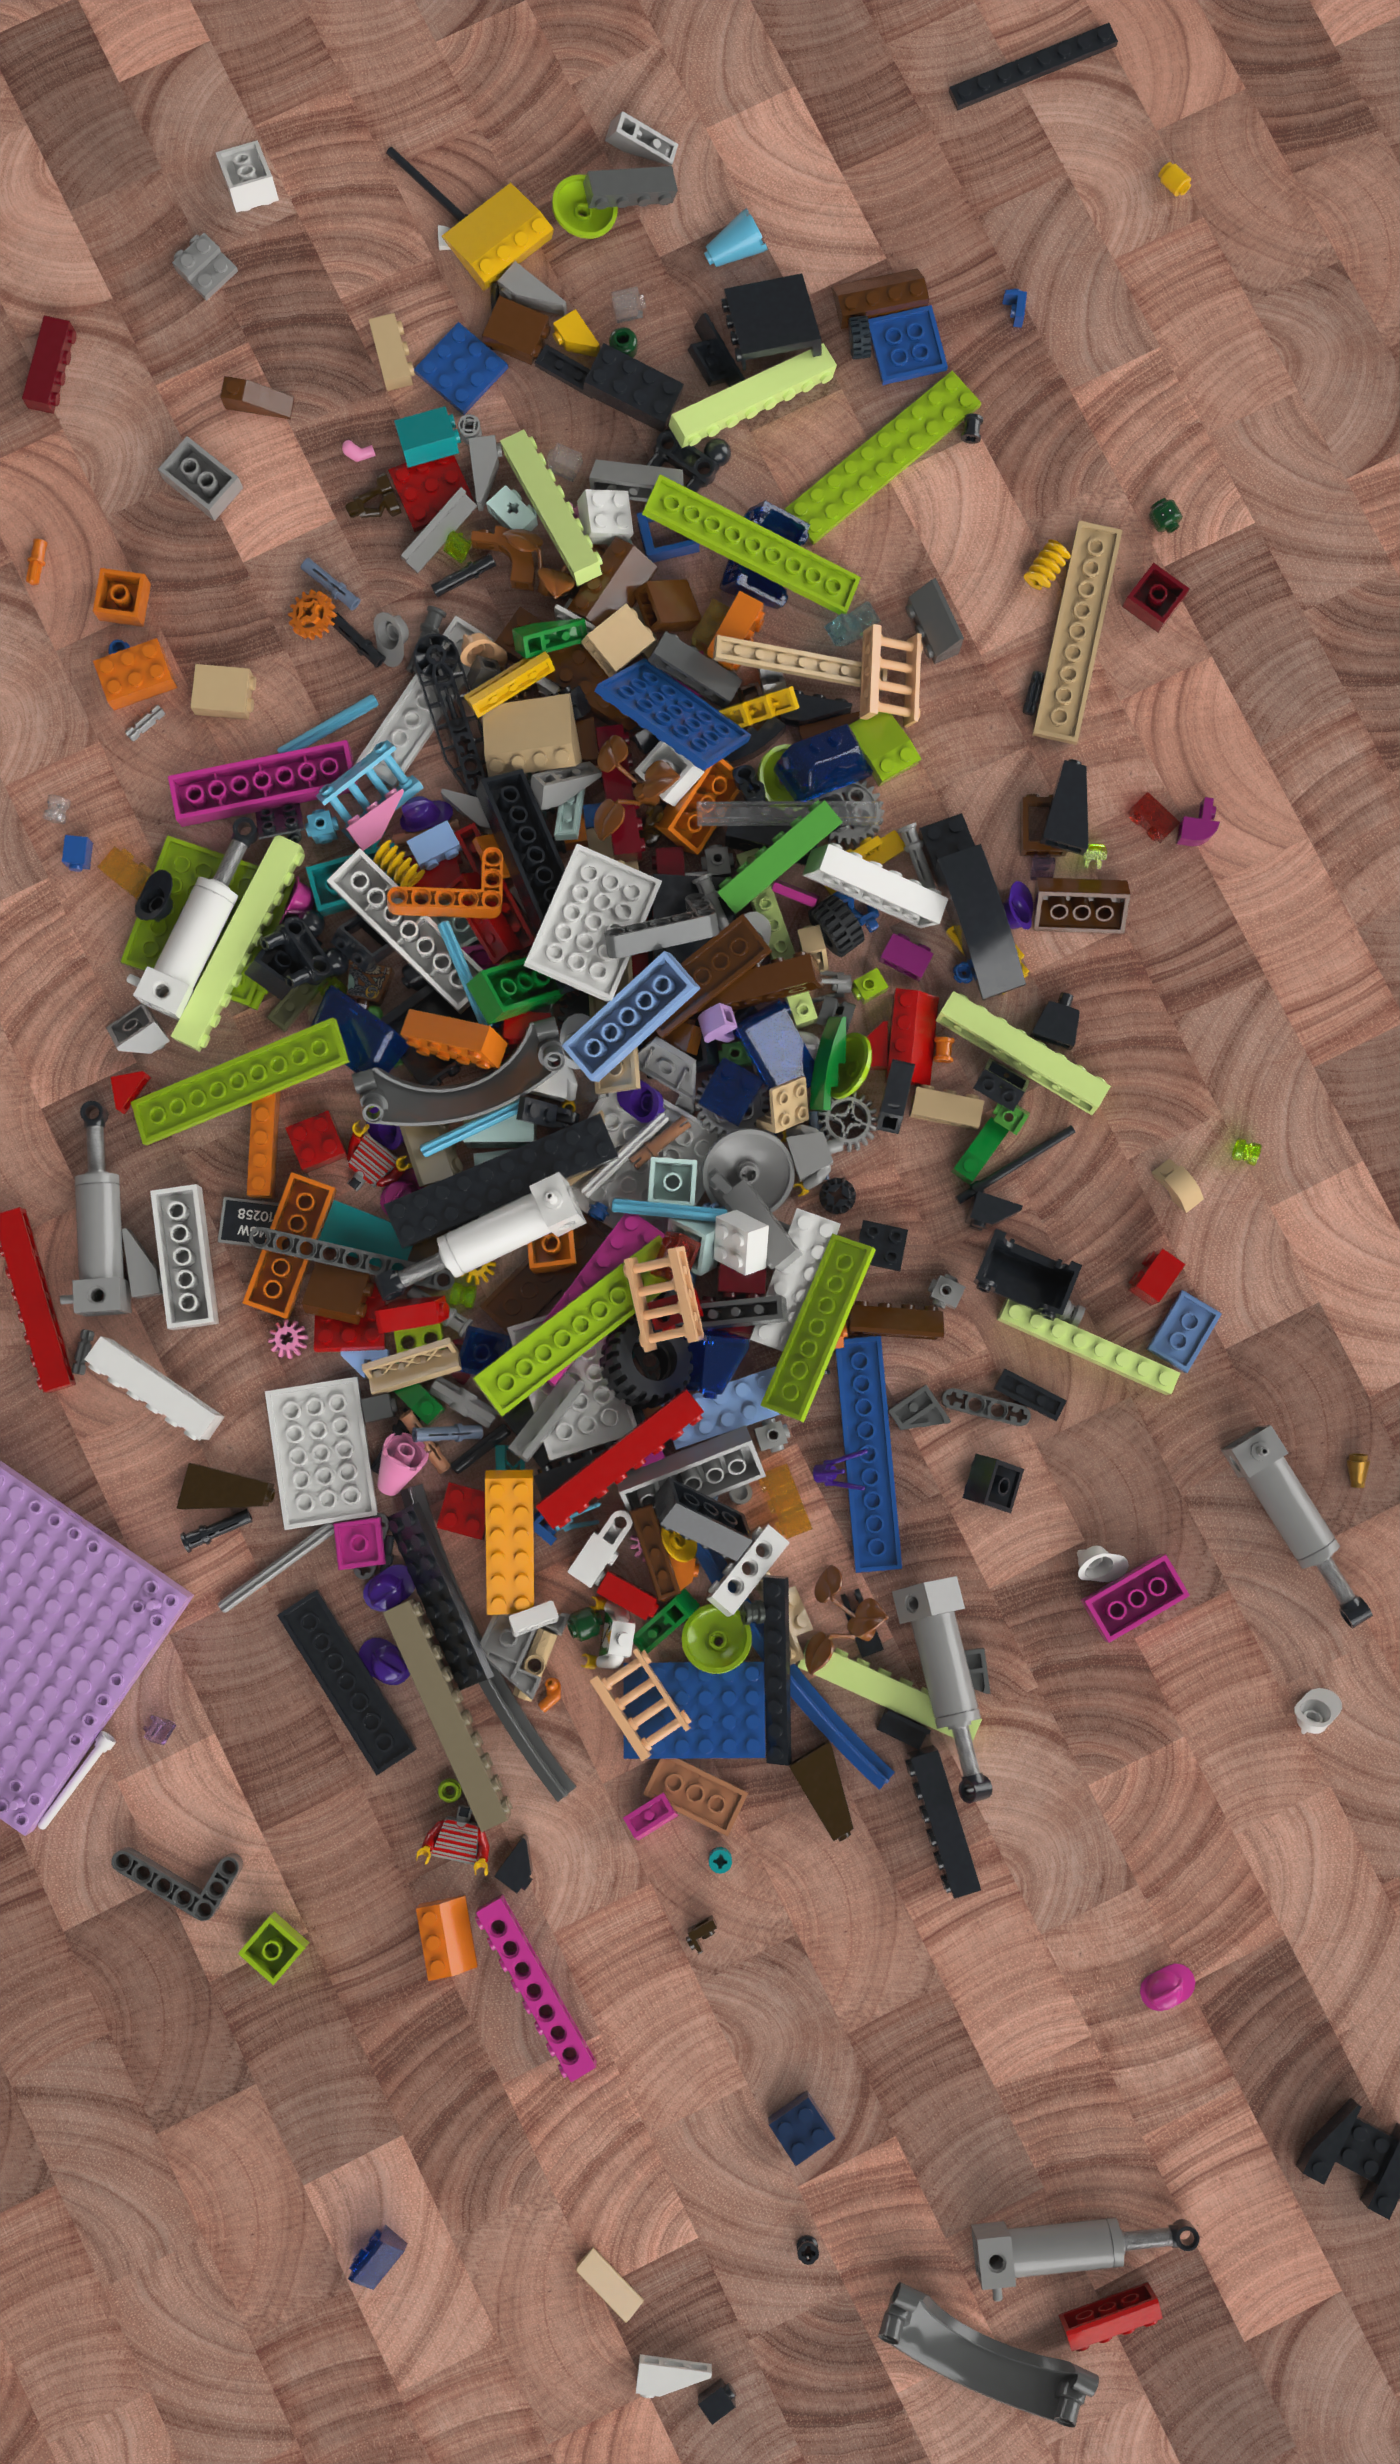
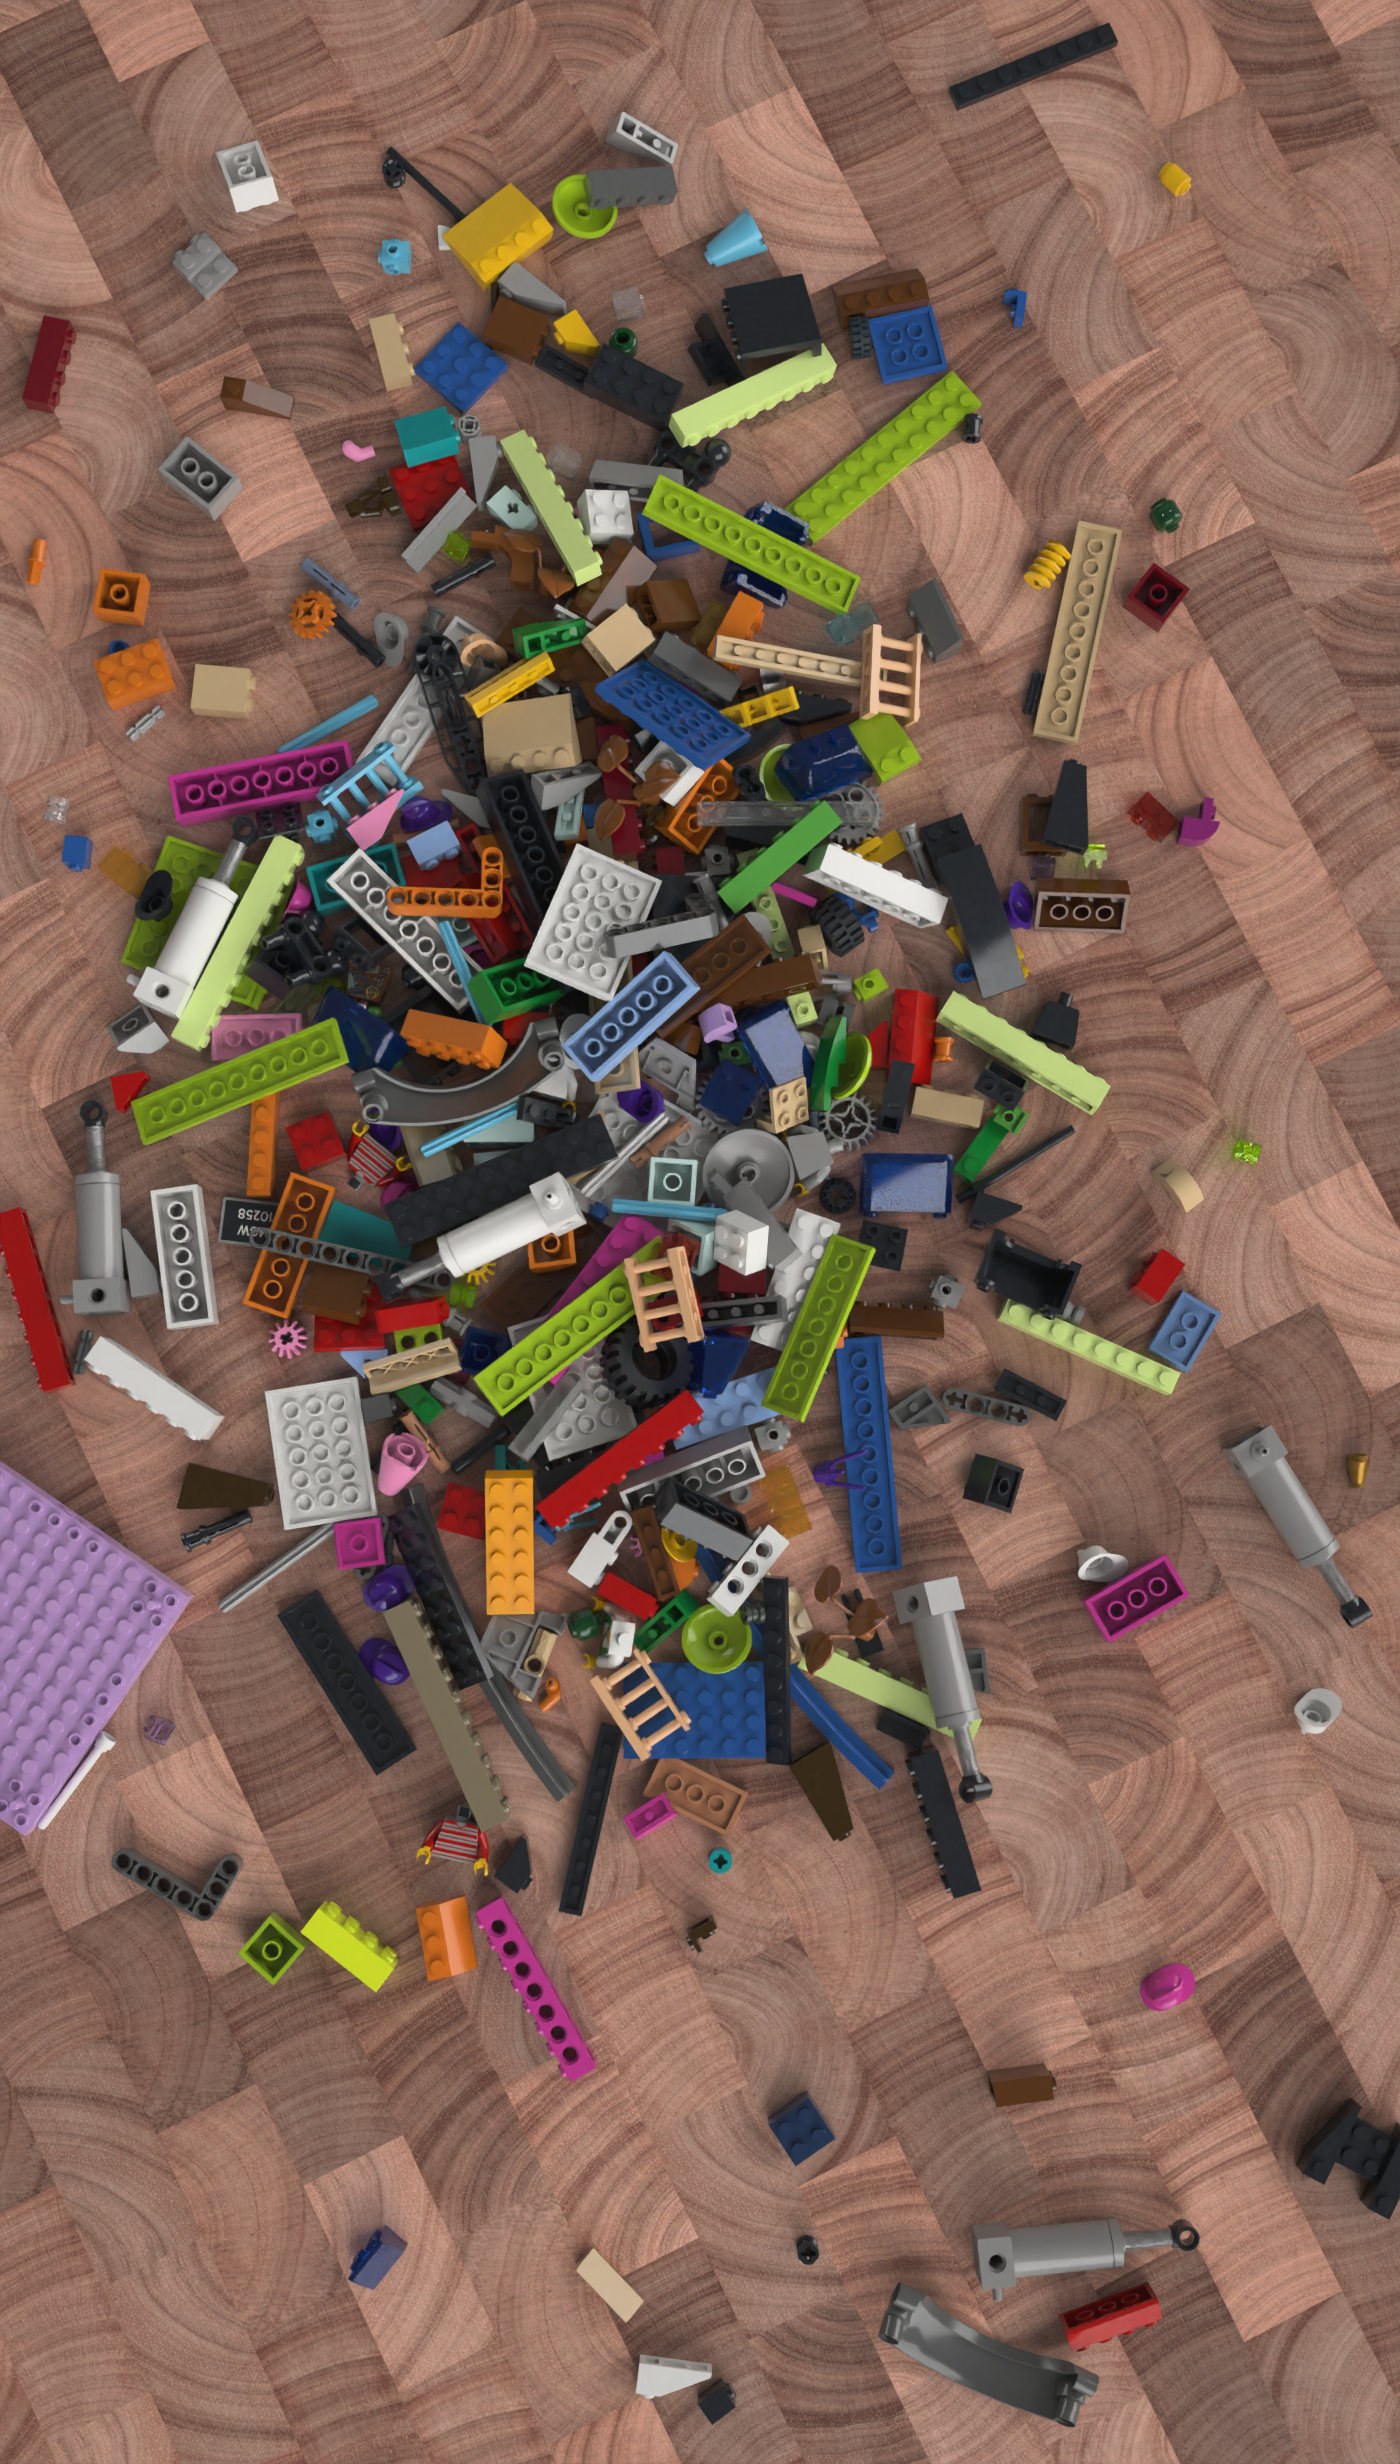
(244, 1033): none -> bright pink tile
(351, 1945): none -> neon yellow brick
(390, 168): none -> black wheel
(395, 256): none -> medium azure brick
(396, 866): yellow piece -> none
(449, 1797): lime plate -> none
(457, 1432): sand blue pin -> none
(533, 1618): white slope -> none
(591, 1819): none -> black plate
(906, 956): magenta brick -> none
(906, 1183): none -> clear blue windscreen
(1021, 2085): none -> reddish brown brick

